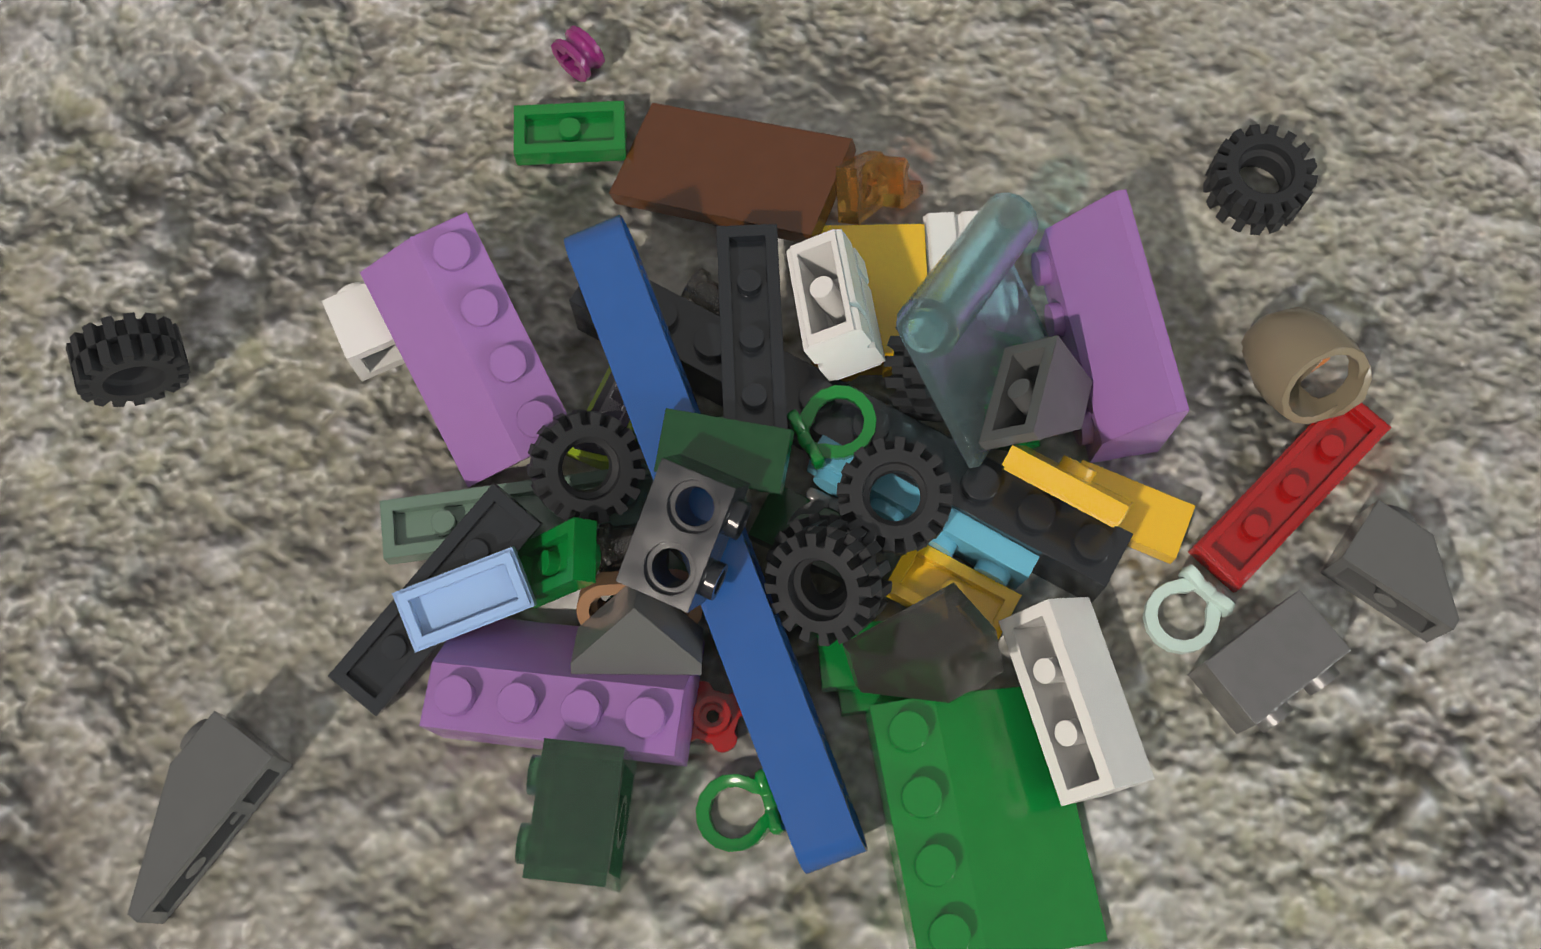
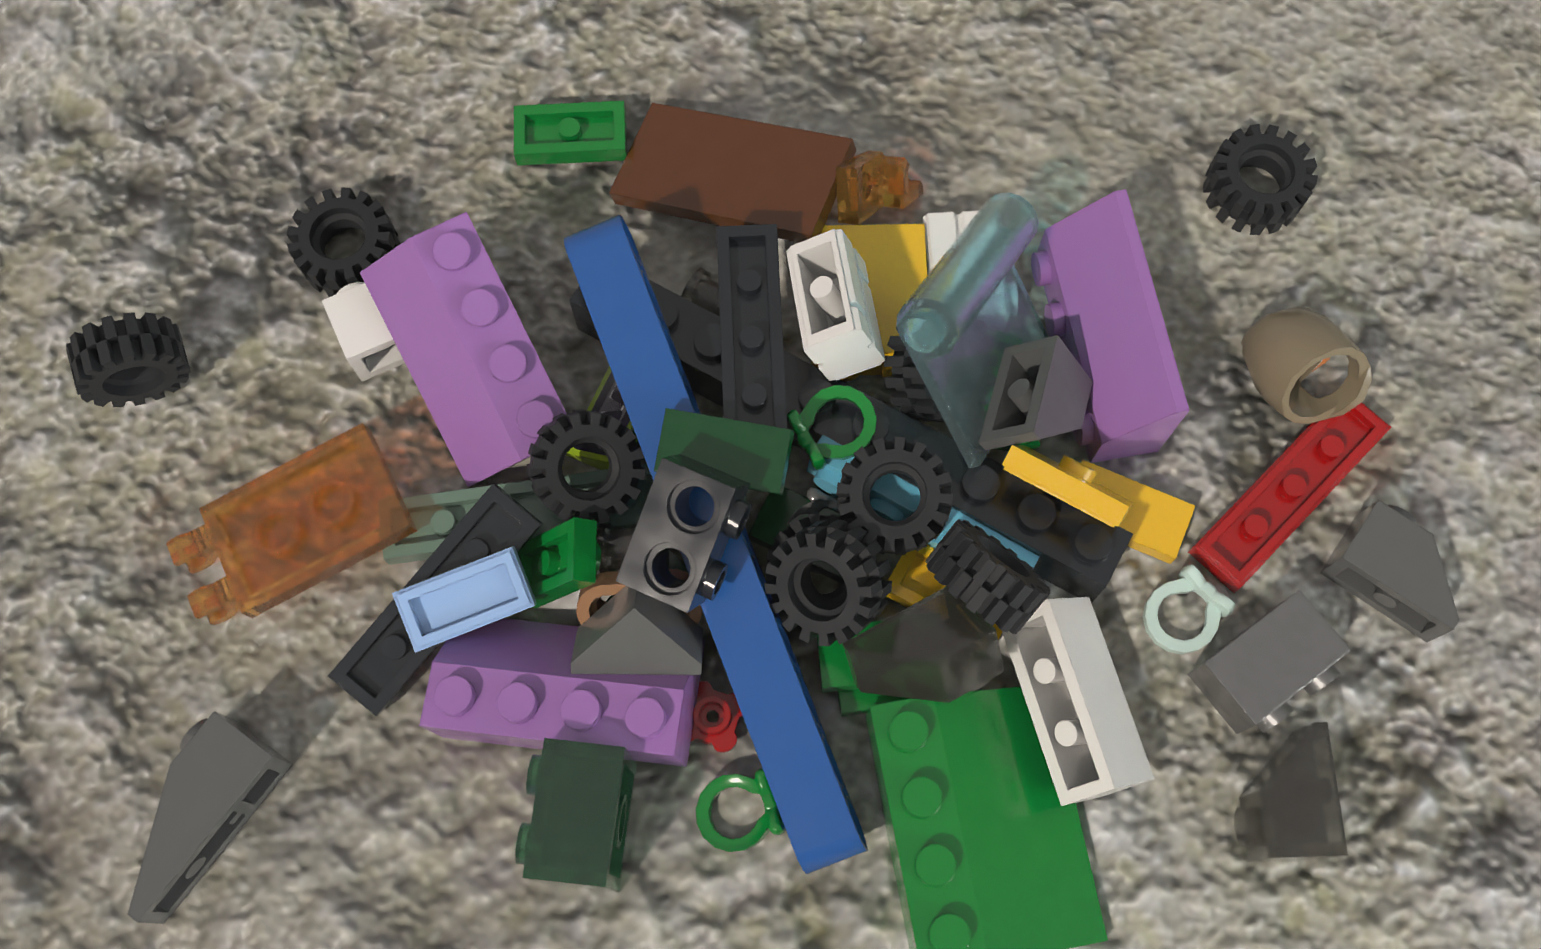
(294, 527): none -> clear orange tile
(327, 220): none -> black tyre
(578, 53): magenta bush -> none
(987, 576): none -> black tyre
(1294, 803): none -> clear smoke slope

